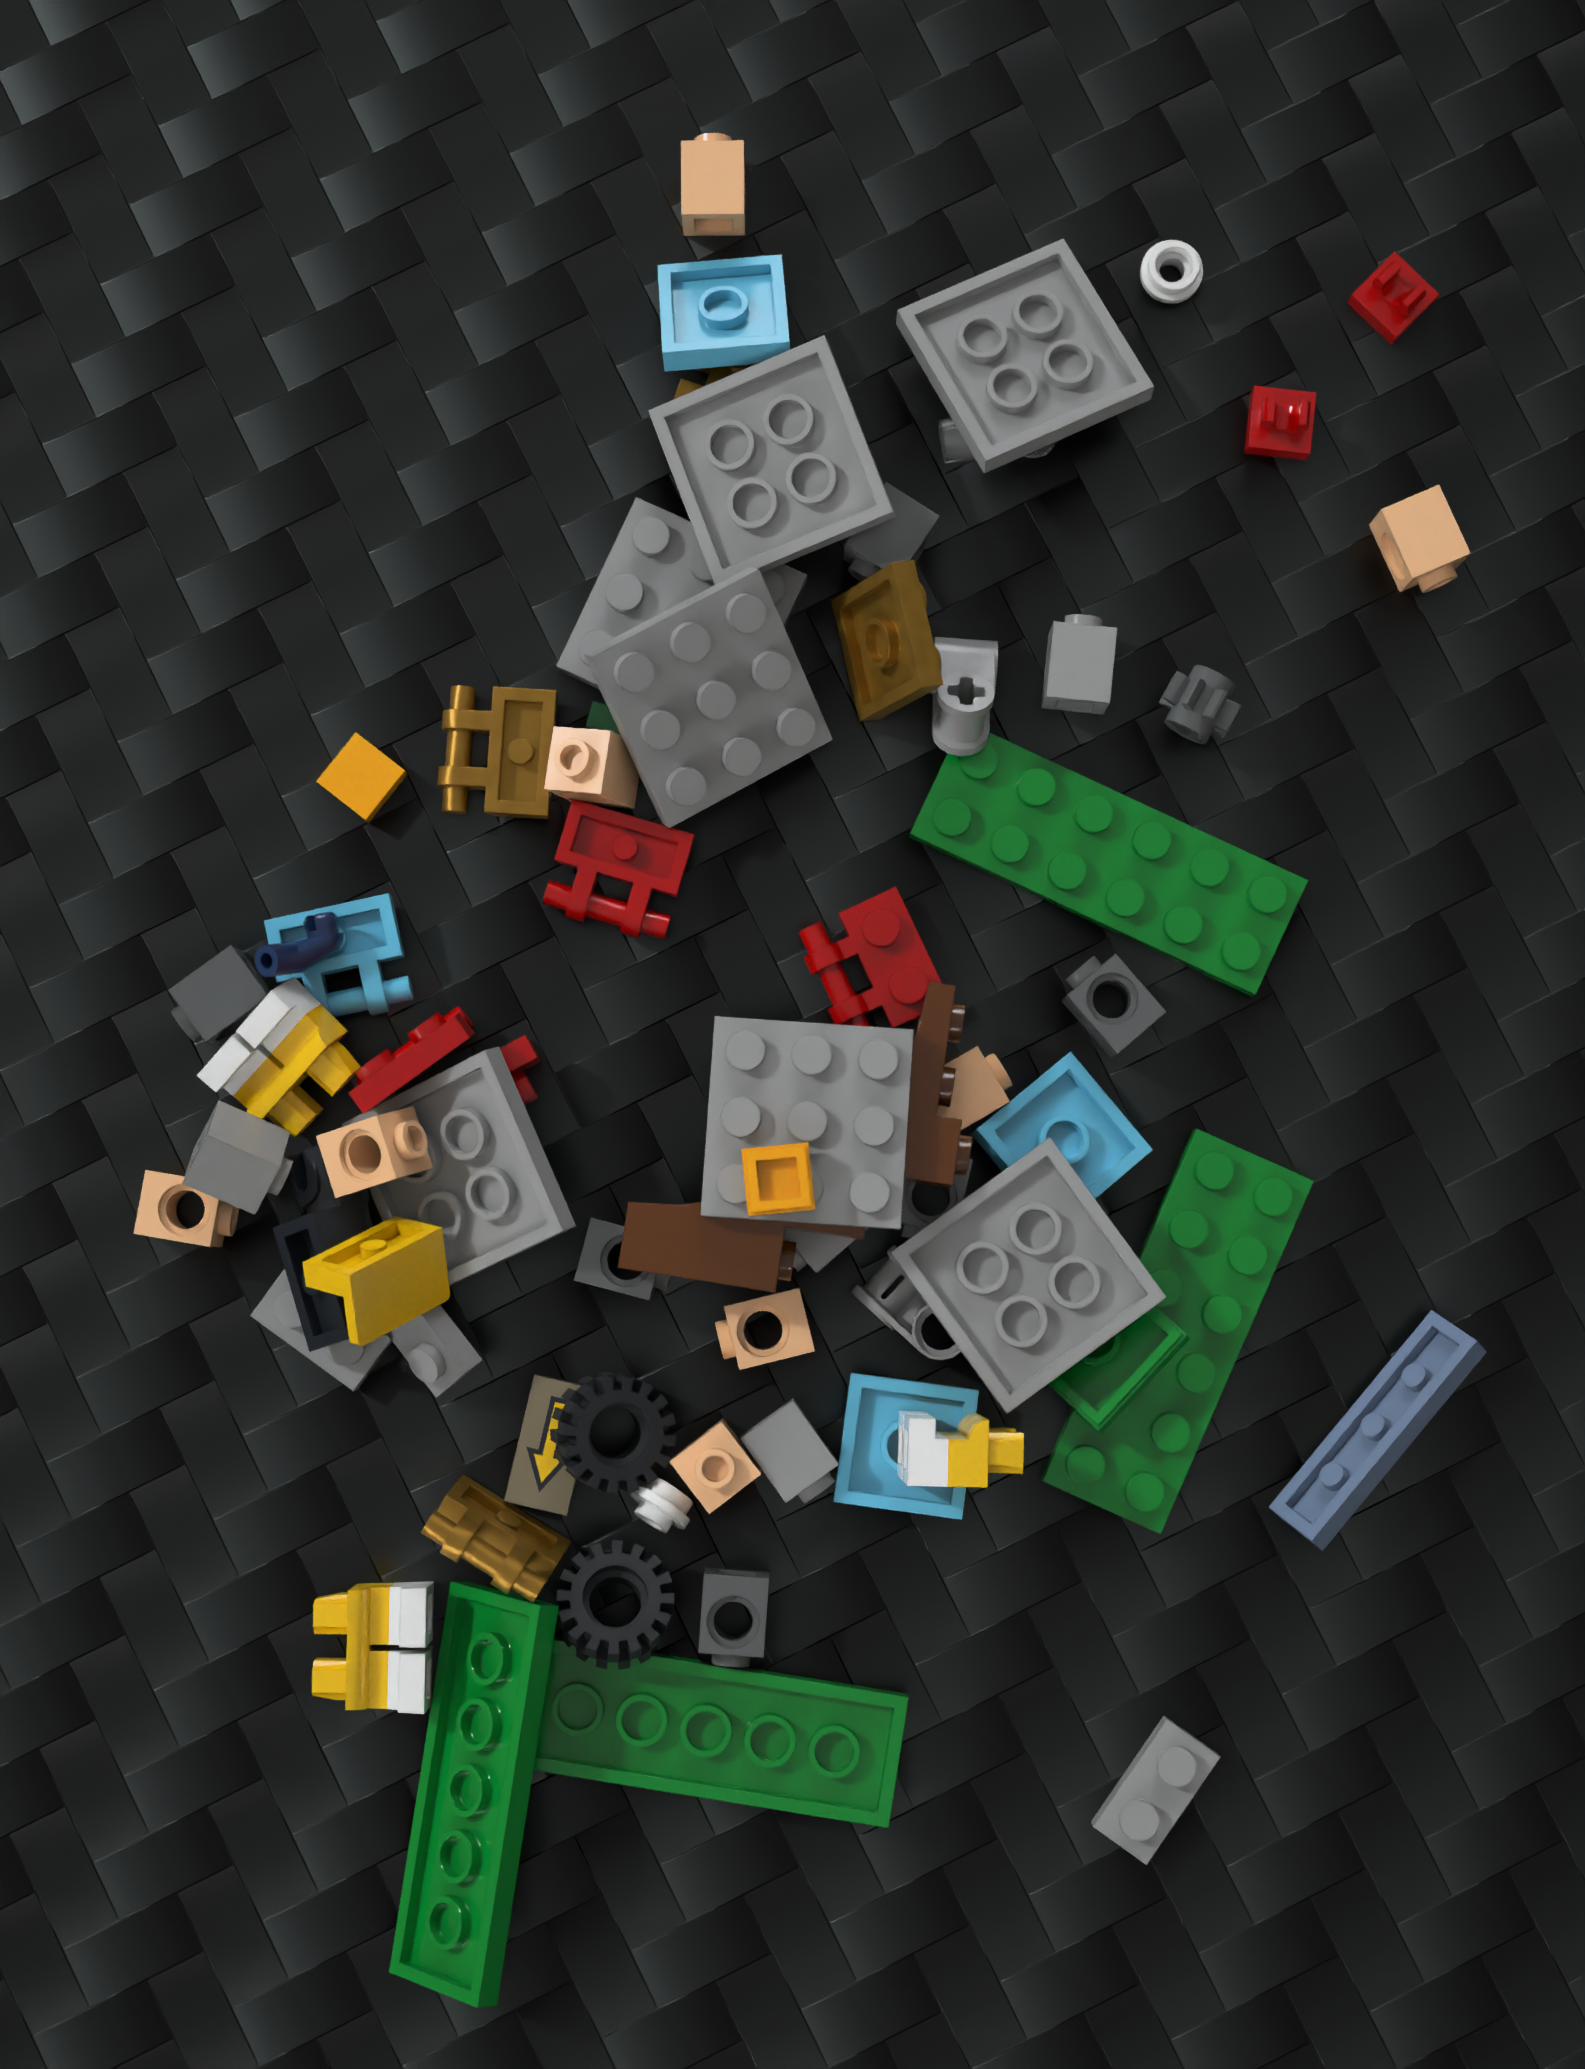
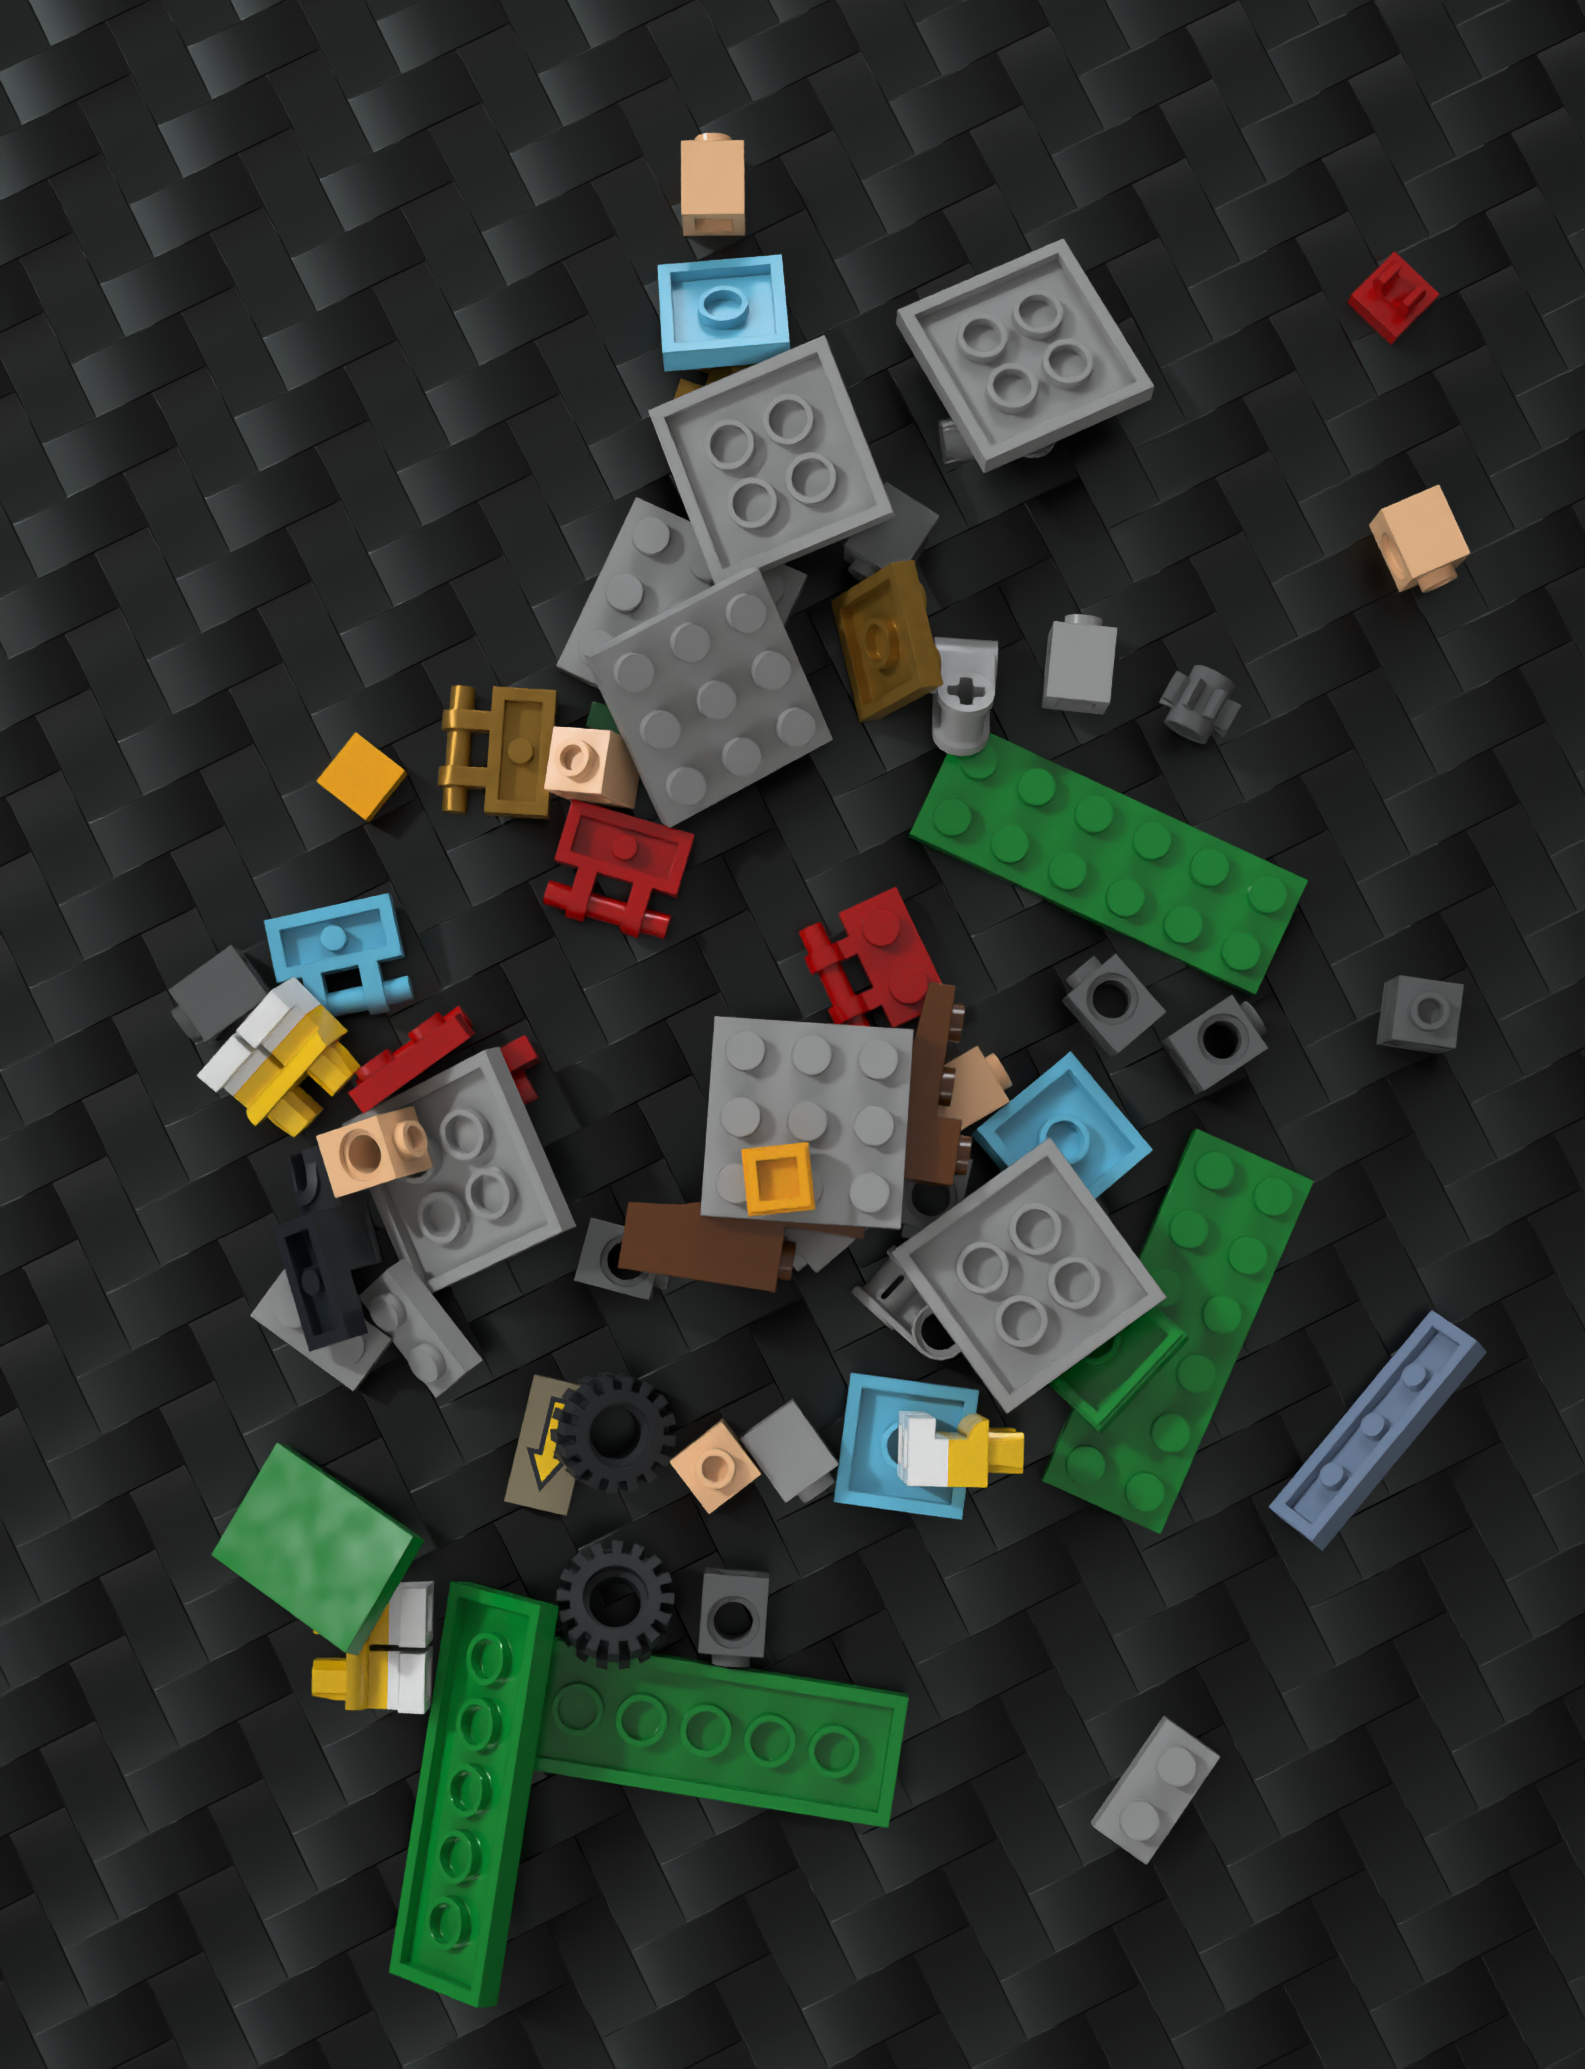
(159, 1218): light nougat brick -> none
(239, 1158): light grey brick -> none
(300, 955): dark blue arm -> none
(317, 1548): none -> green tile
(383, 1276): yellow panel -> none
(496, 1538): pearl gold plate -> none
(662, 1505): white plate -> none
(795, 1335): light nougat brick -> none
(1178, 255): white plate -> none
(1192, 1058): none -> dark grey brick
(1280, 422): red tile -> none
(1420, 1014): none -> dark grey brick

